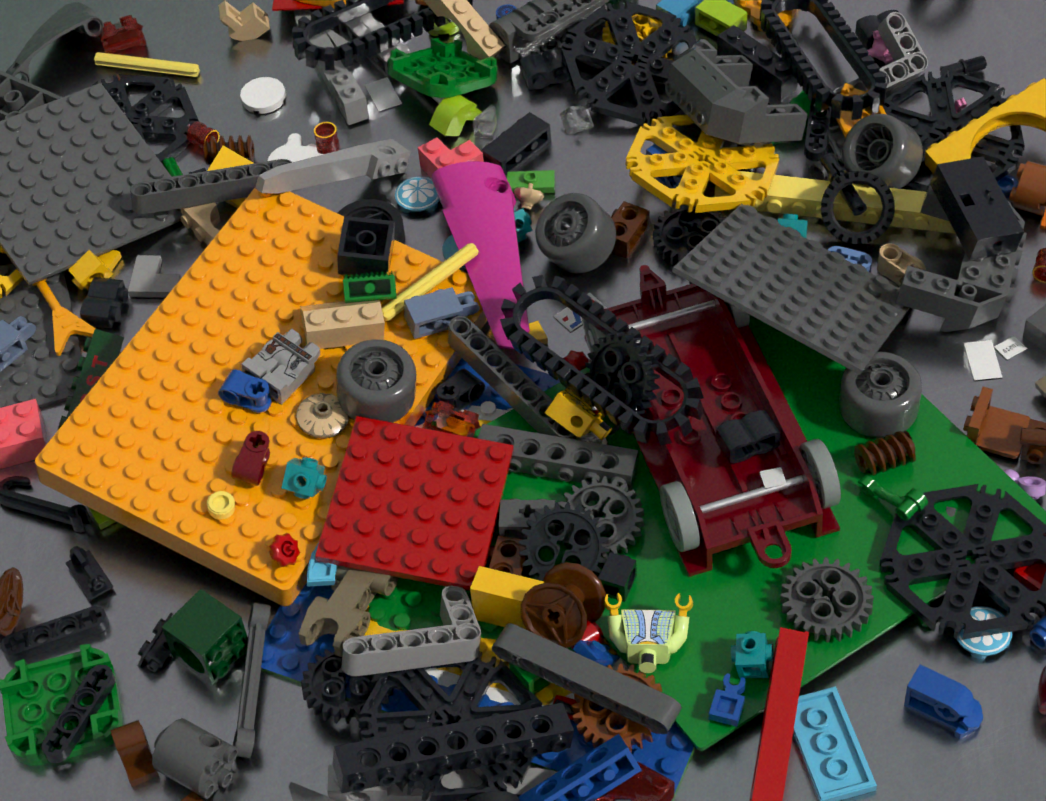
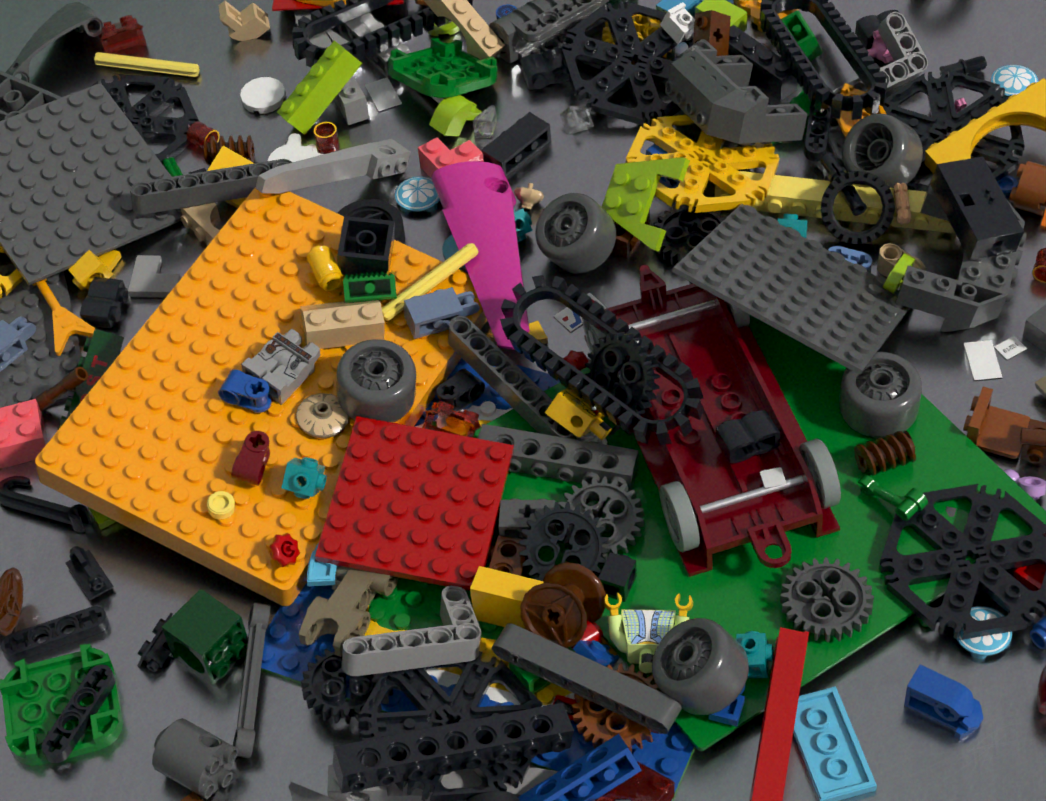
(68, 383): none -> reddish brown piece
(134, 752): reddish brown tile -> none
(319, 87): none -> lime brick
(325, 268): none -> yellow head
(541, 180): bright green plate -> none
(632, 194): none -> lime wing
(679, 23): none -> white brick
(700, 666): none -> dark grey wheel
(713, 28): none -> reddish brown brick
(802, 34): none -> green brick
(896, 275): none -> lime beam
(902, 203): none -> light nougat axle
(1013, 78): none -> dish

